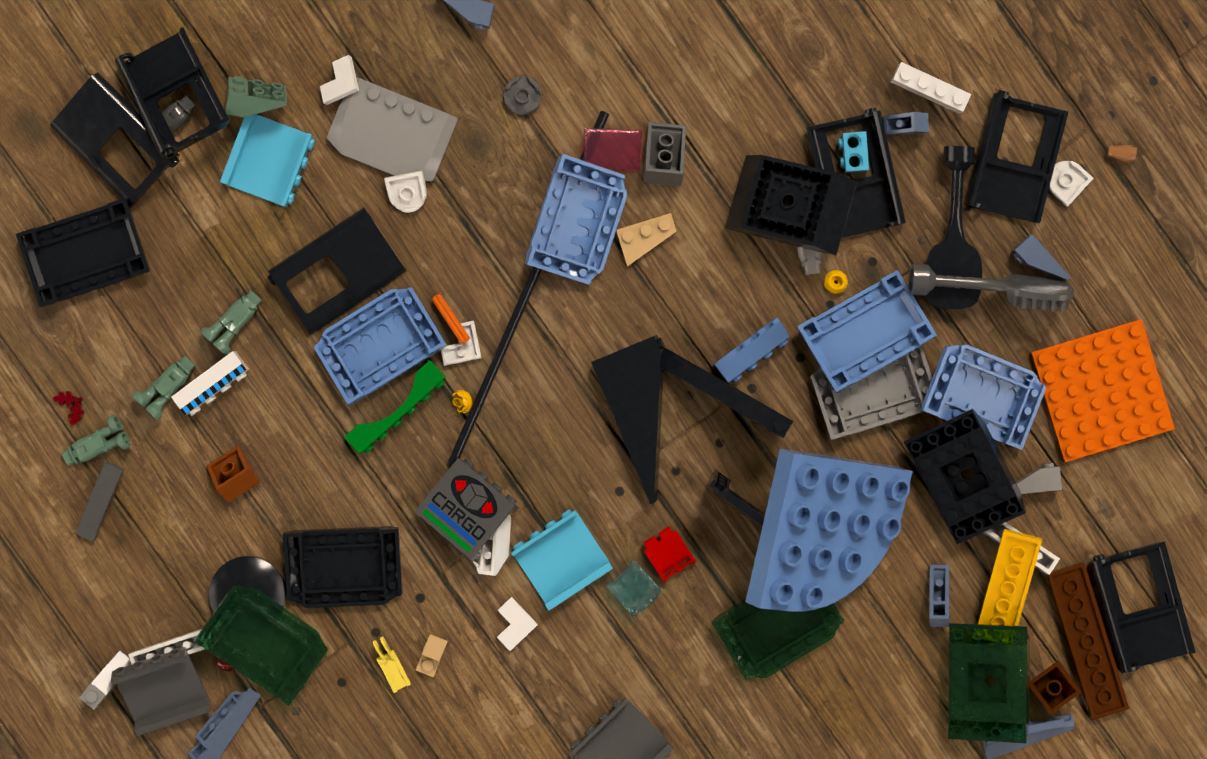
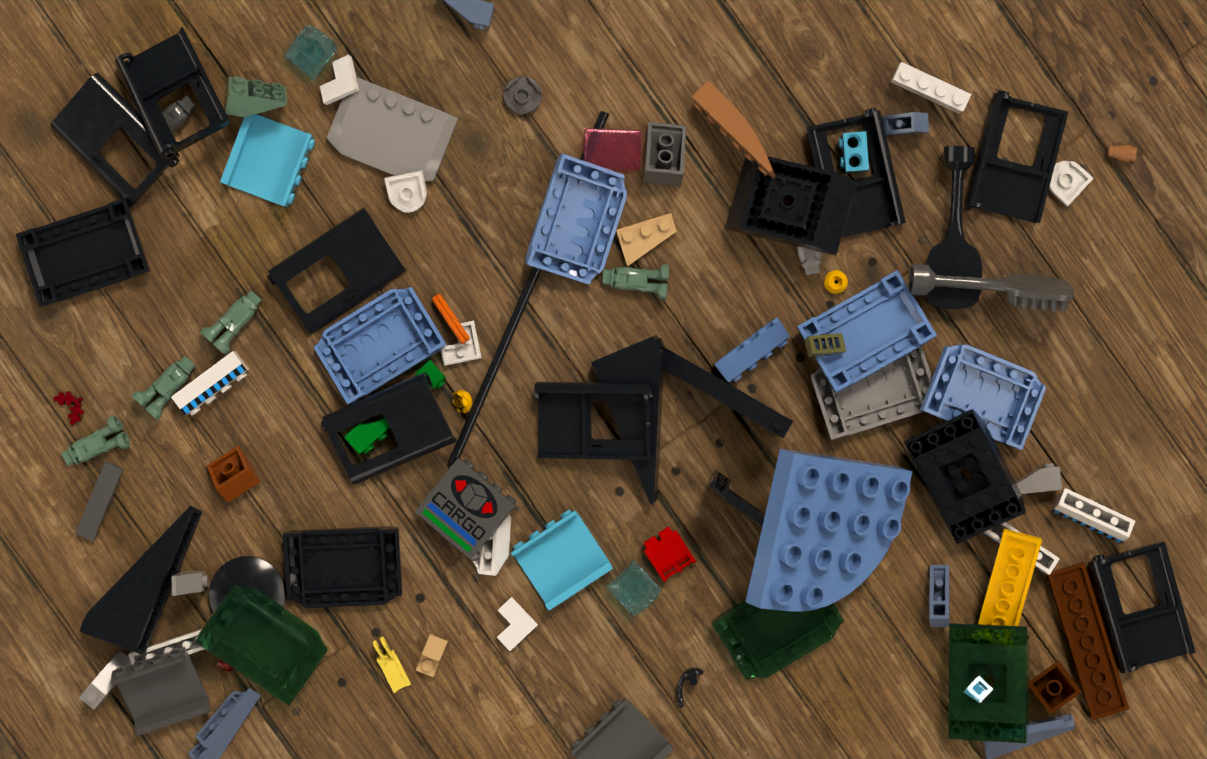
(135, 602): none -> black slope
(189, 582): none -> light grey slope
(311, 51): none -> clear light blue slope
(411, 416): none -> black piece
(567, 420): none -> black piece
(637, 279): none -> sand green piece
(692, 673): none -> black piece
(732, 124): none -> medium nougat slope
(813, 352): none -> olive slope
(978, 689): none -> slope
(1034, 255): sand blue slope -> none
(1093, 515): none -> white brick
(1102, 390): orange plate -> none

